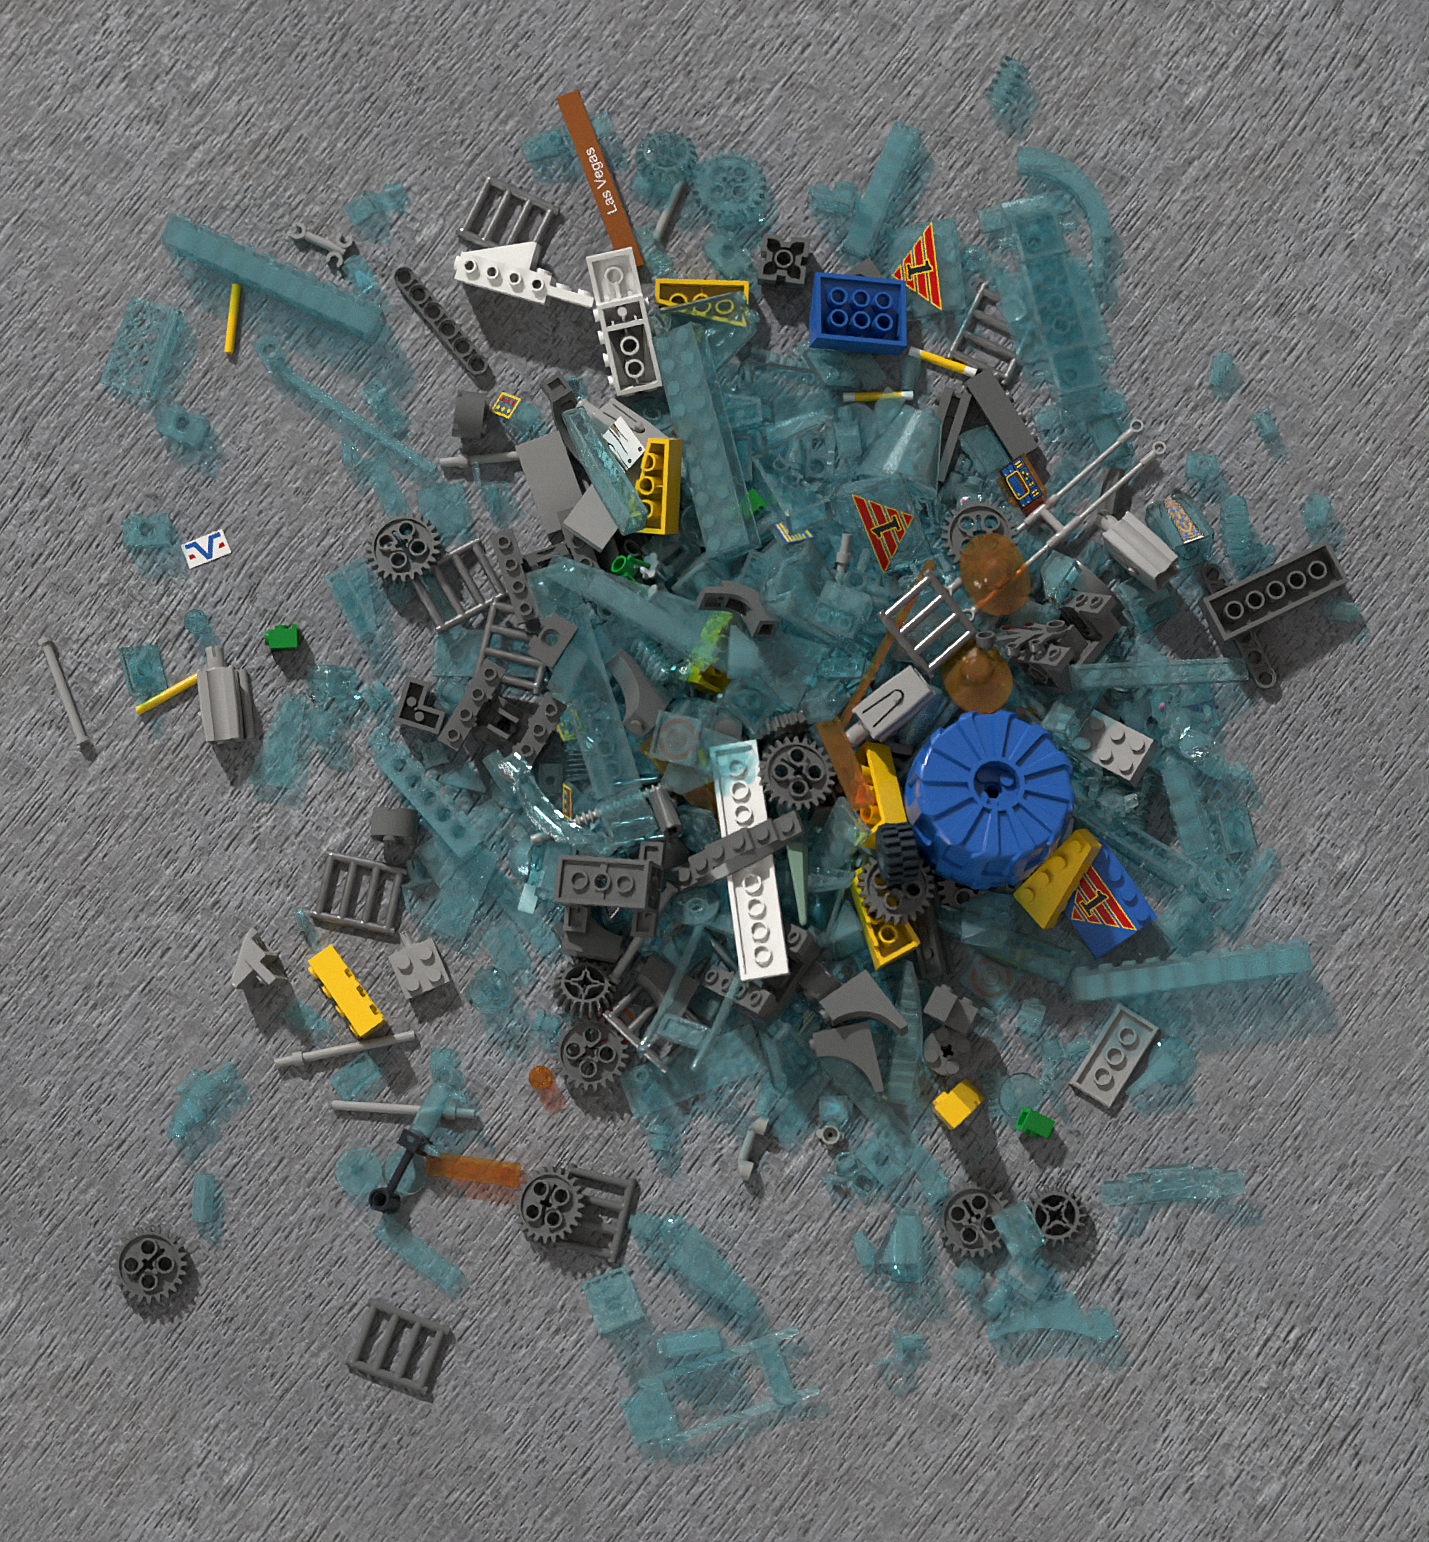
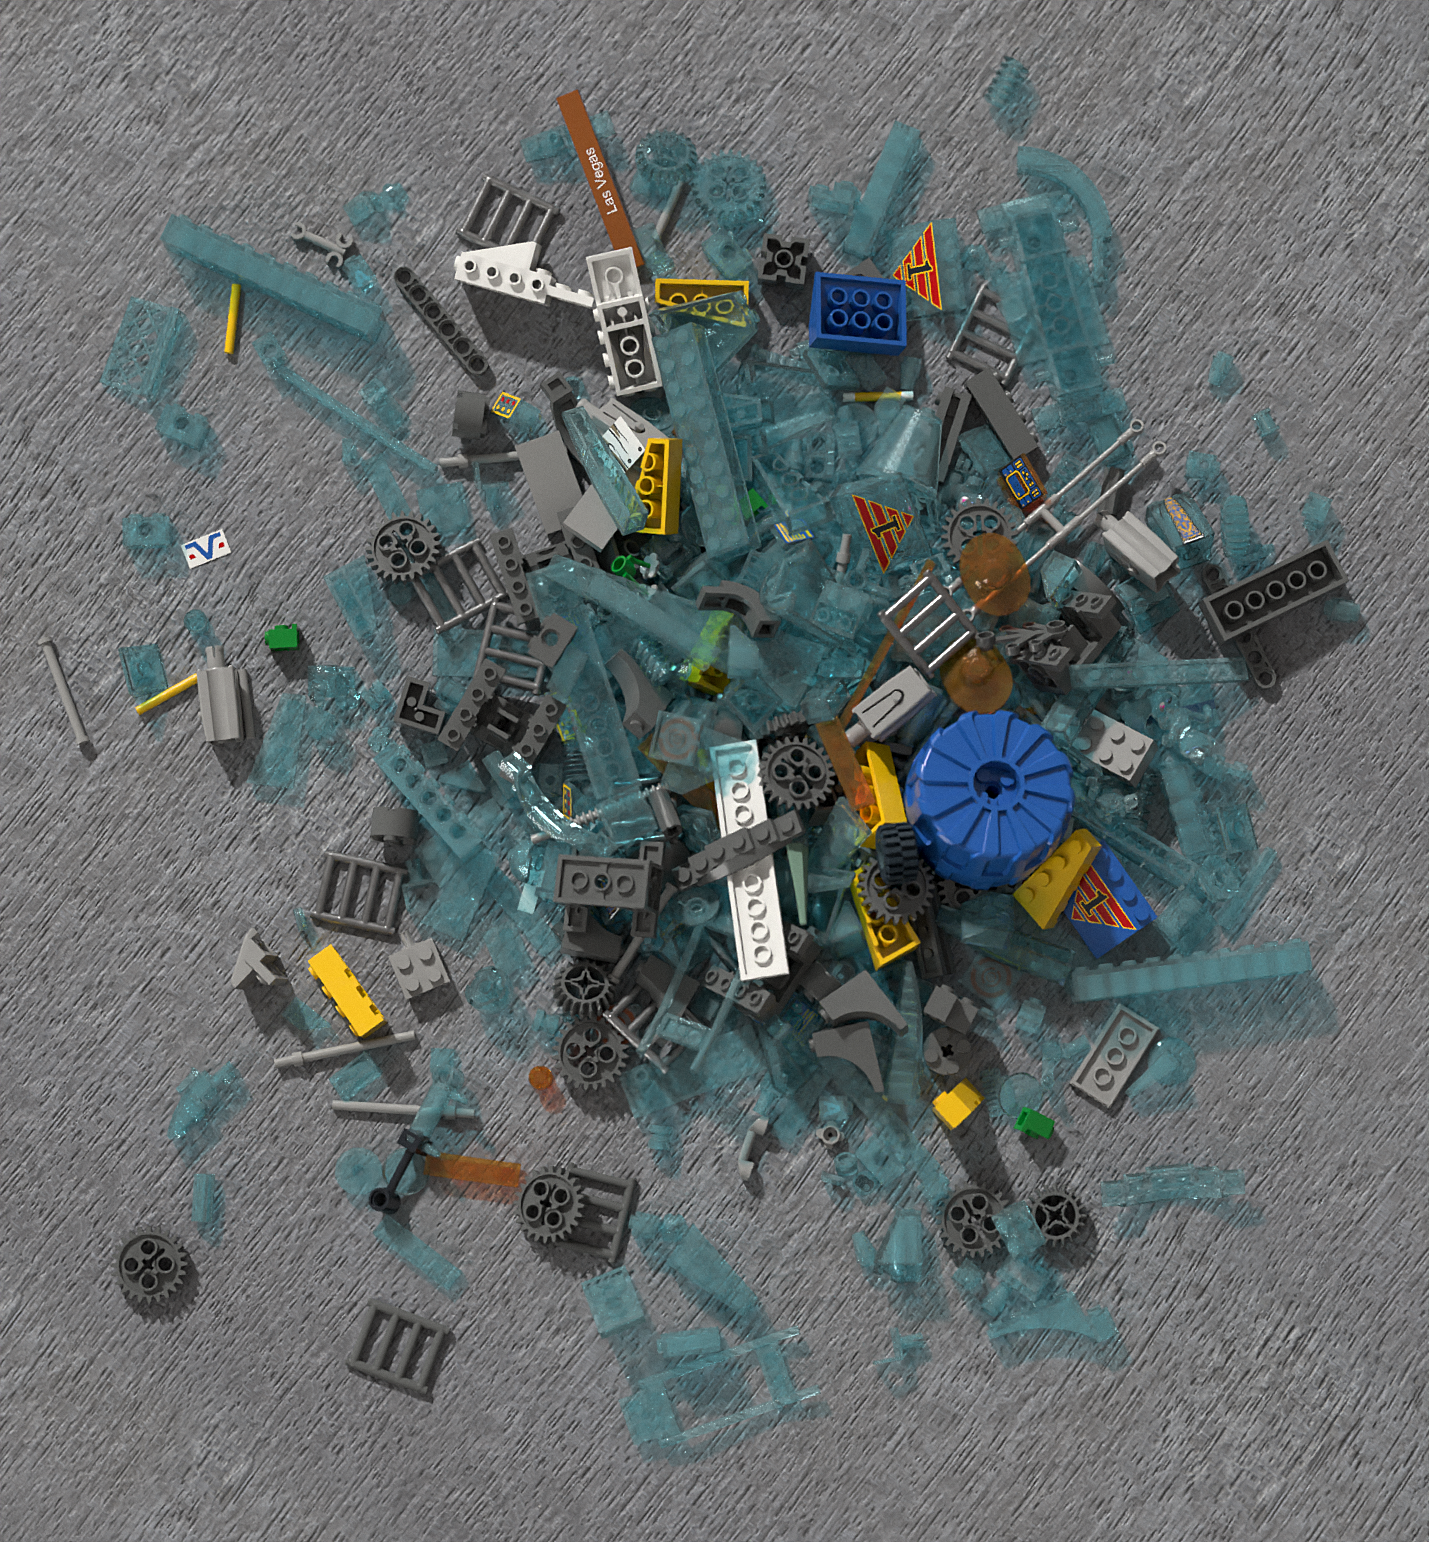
(943, 362): yellow bar -> none

